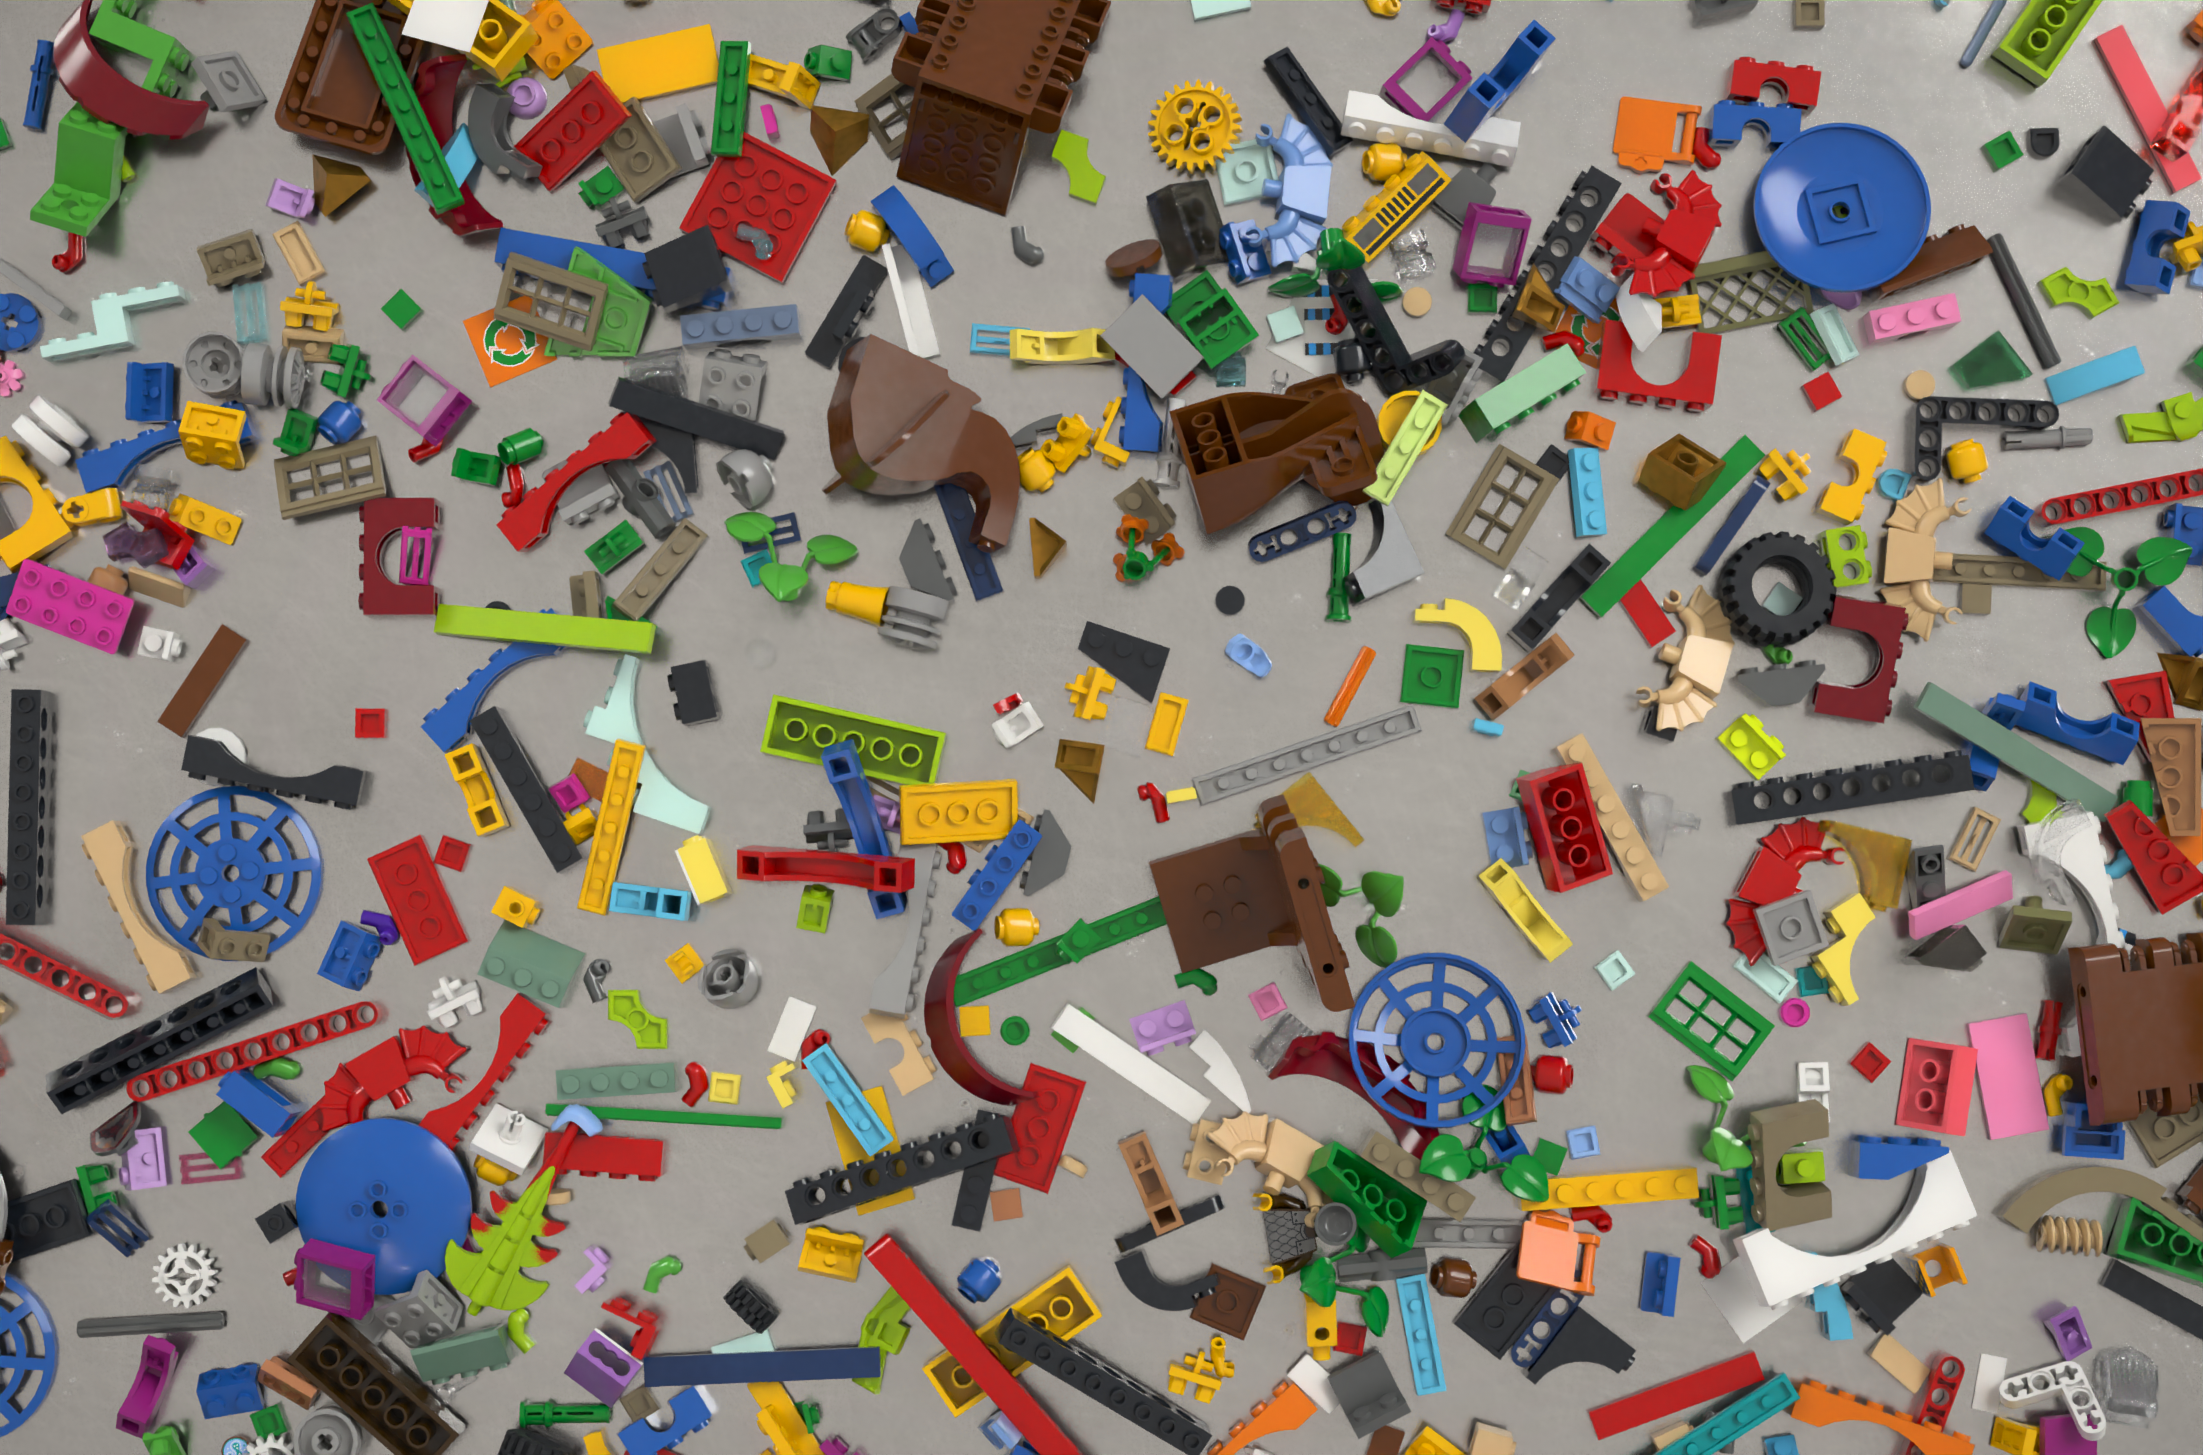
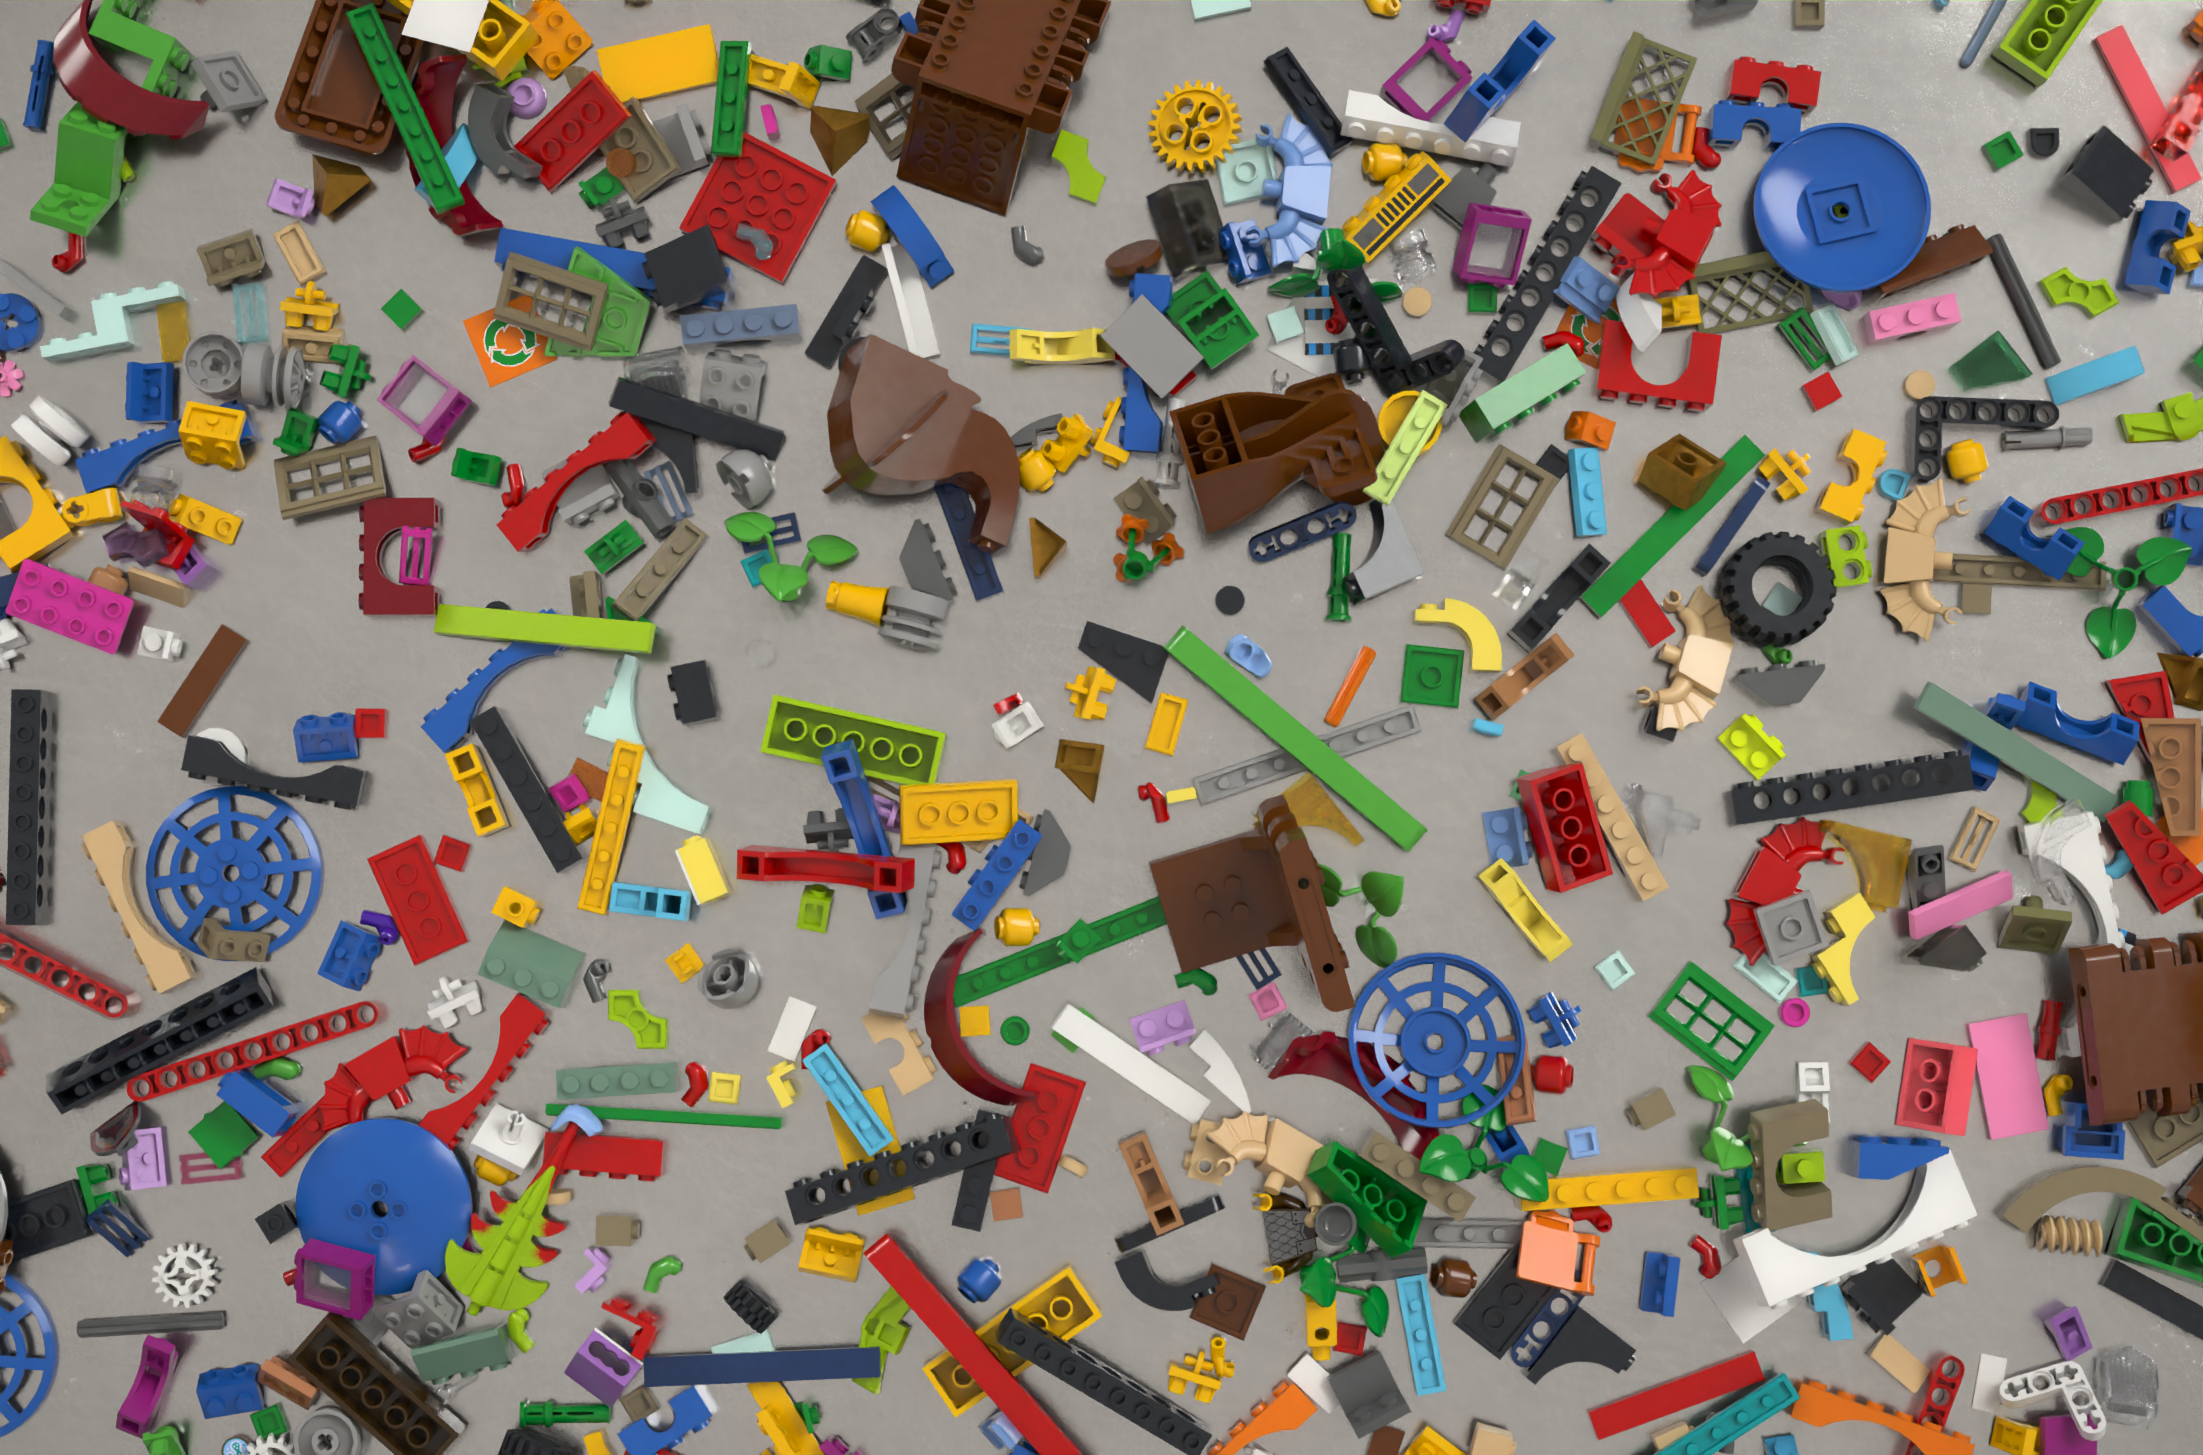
(173, 330): none -> clear yellow tile
(325, 737): none -> blue bracket
(520, 446): green brick -> none
(616, 1230): none -> dark tan brick
(621, 162): none -> clear orange tile
(1231, 371): clear light blue tile -> none
(1266, 979): none -> dark blue tile
(1295, 739): none -> bright green beam
(1538, 303): pearl gold slope -> none
(1619, 90): none -> olive fence
(1650, 1109): none -> dark tan brick
(1869, 698): dark red arch -> none

